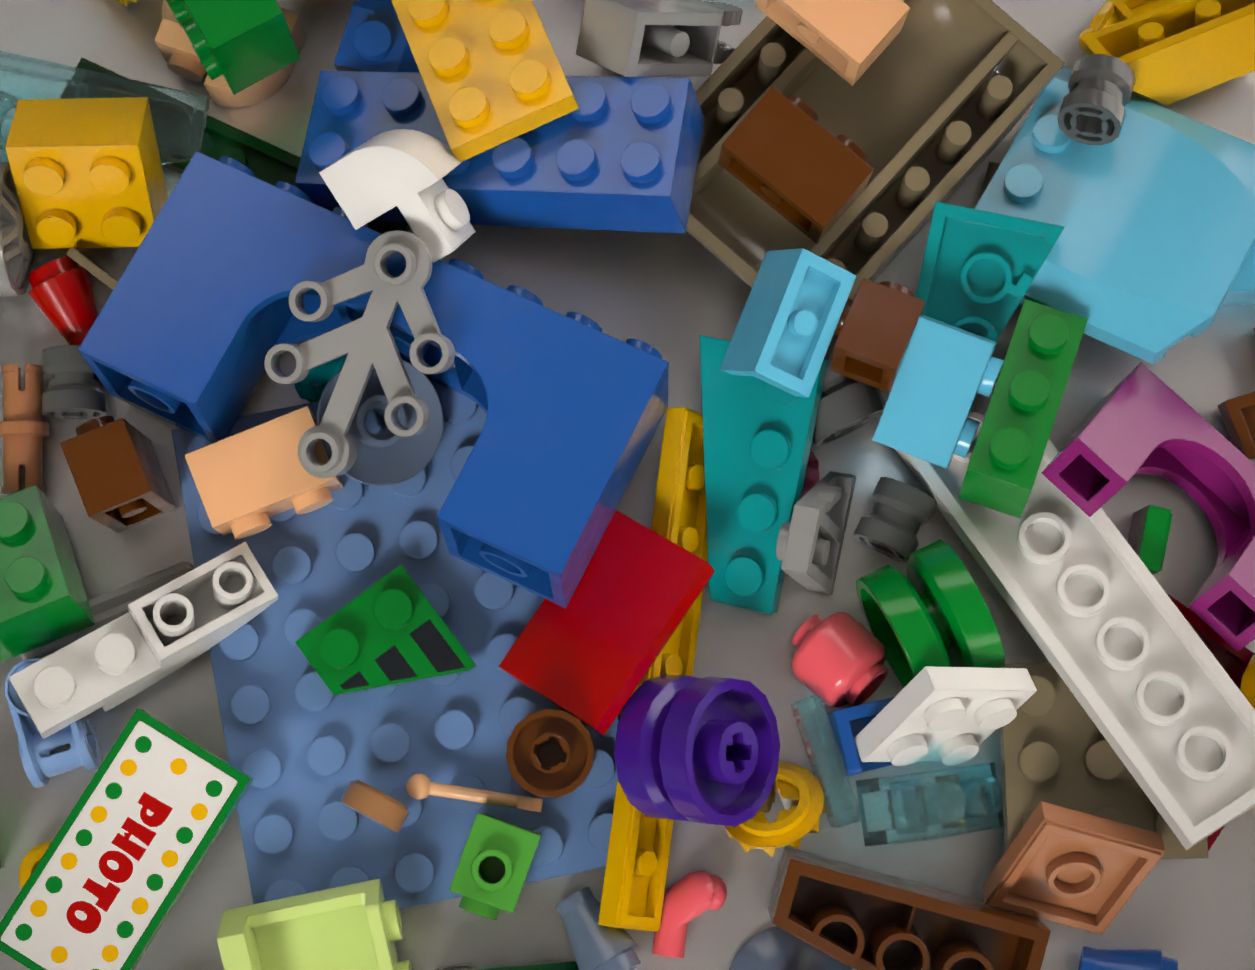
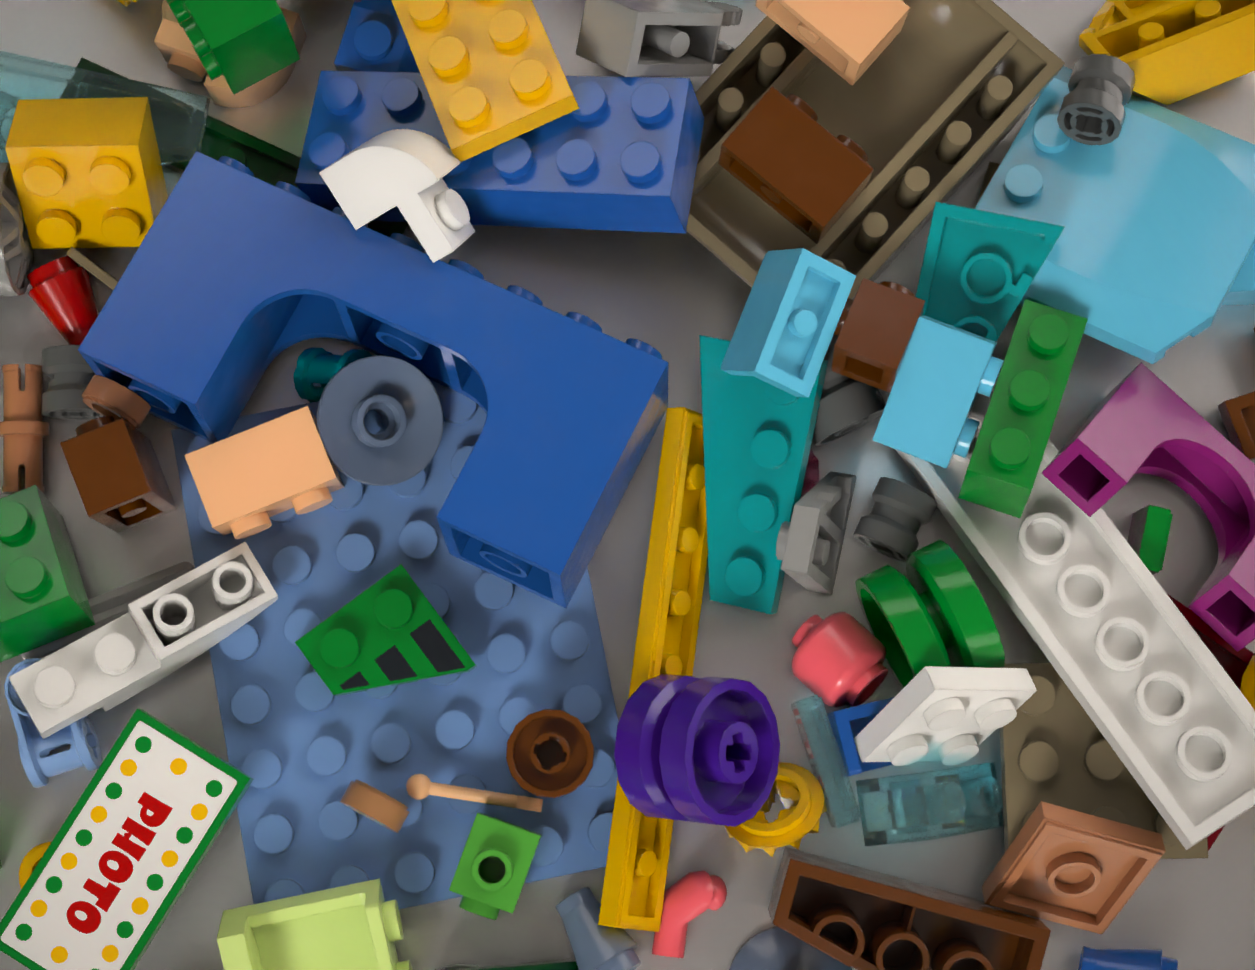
(115, 400): none -> nougat tile
(367, 345): light grey plant -> none
(614, 625): red tile -> none

